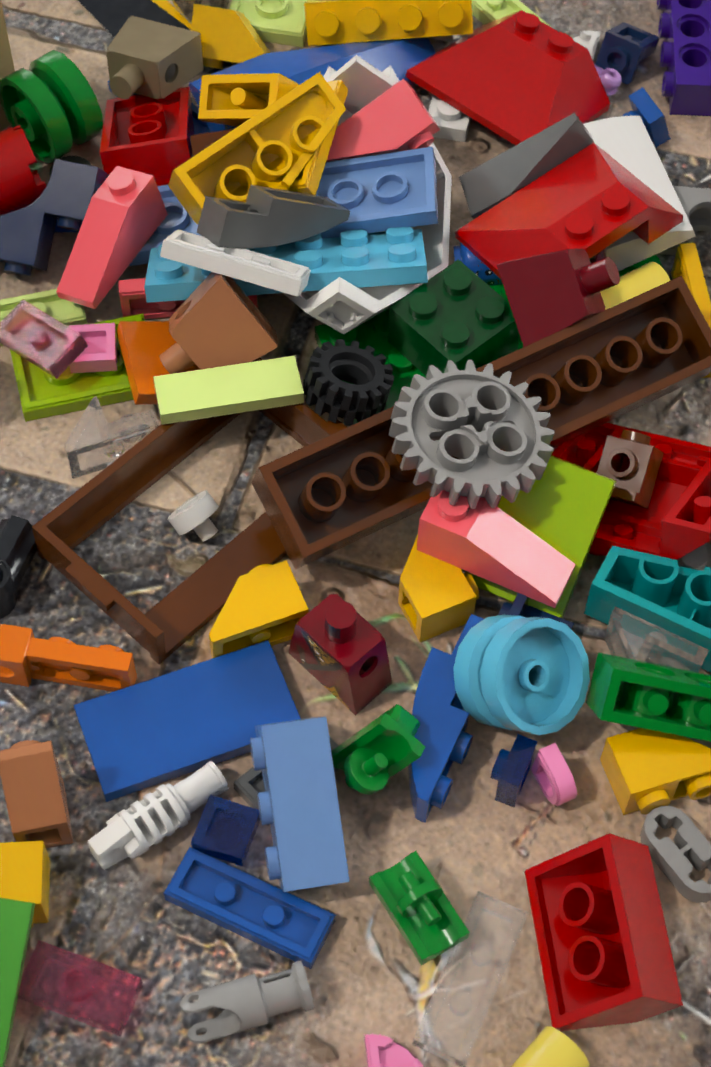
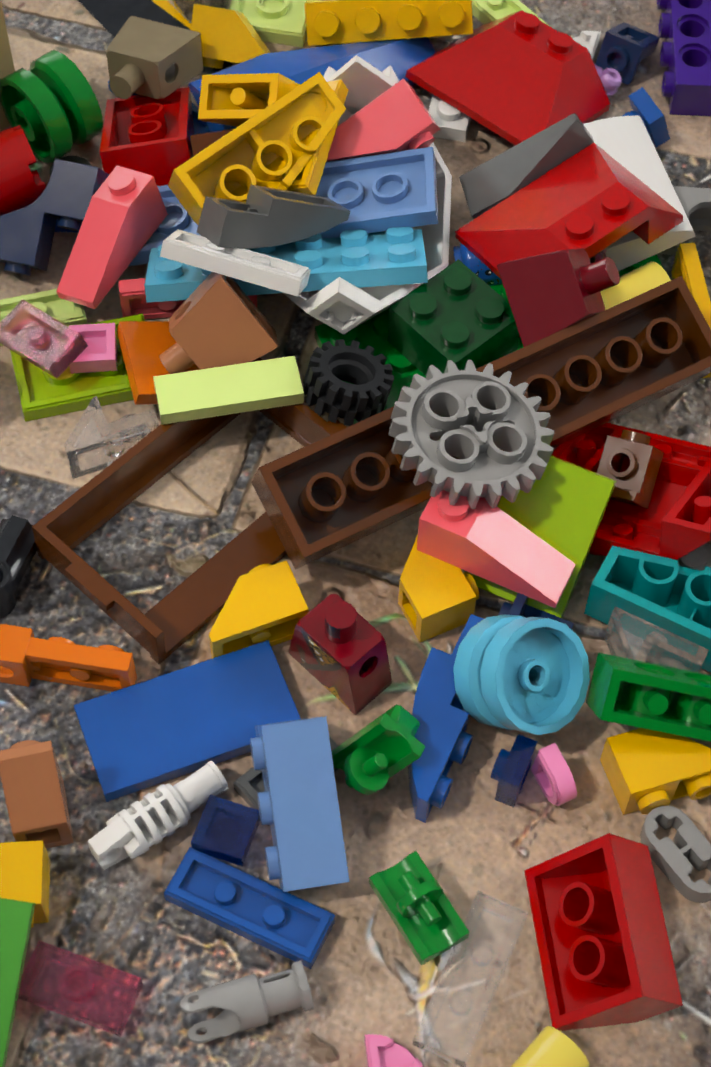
(195, 515): white tile -> none

